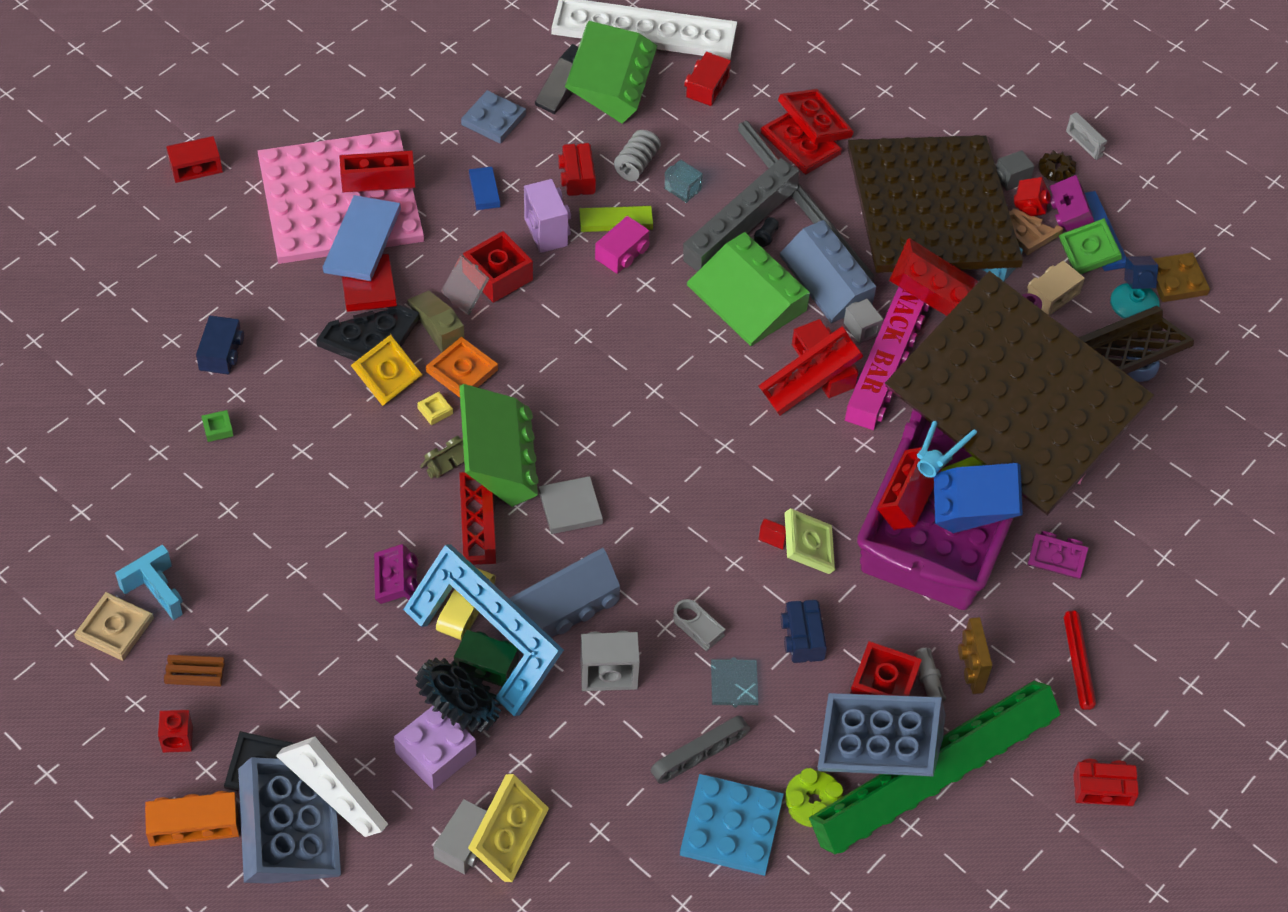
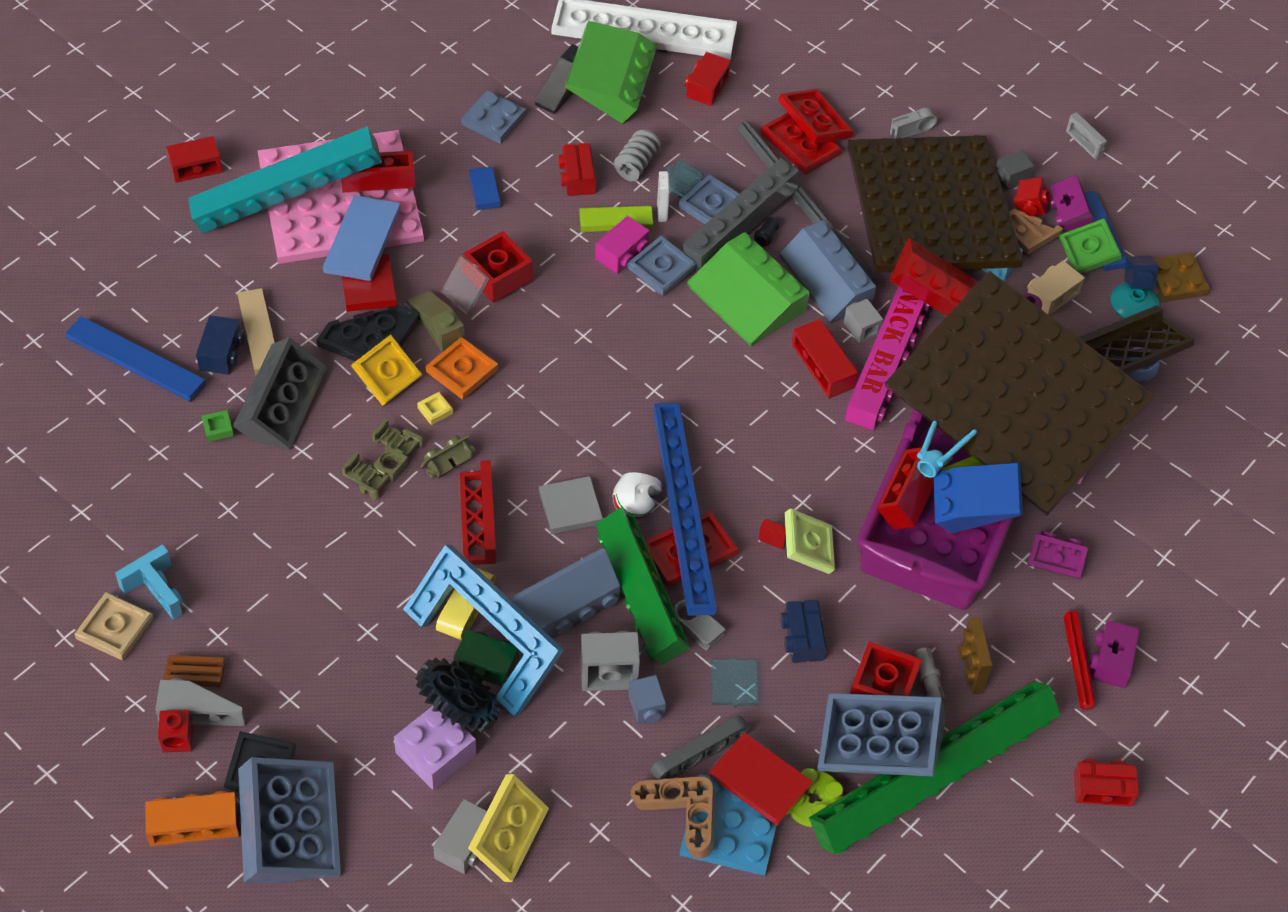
(135, 359): none -> blue tile
(202, 704): none -> light grey slope
(256, 325): none -> tan tile
(280, 395): none -> dark grey slope
(285, 180): none -> teal brick
(325, 776): white wing -> none
(395, 574): magenta bracket -> none
(397, 448): none -> olive piece
(499, 444): bright green slope -> none
(546, 215): lavender brick -> none
(634, 493): none -> white helmet
(642, 586): none -> green brick
(647, 699): none -> sand blue brick
(661, 265): none -> sand blue plate
(663, 196): none -> white tile
(664, 551): none -> red plate
(684, 510): none -> blue plate
(693, 805): none -> medium nougat beam
(707, 199): none -> sand blue plate
(760, 779): none -> red tile
(811, 372): red fence -> none
(912, 124): none -> light grey piece
(1047, 166): dark brown gear -> none
(1115, 654): none -> magenta brick

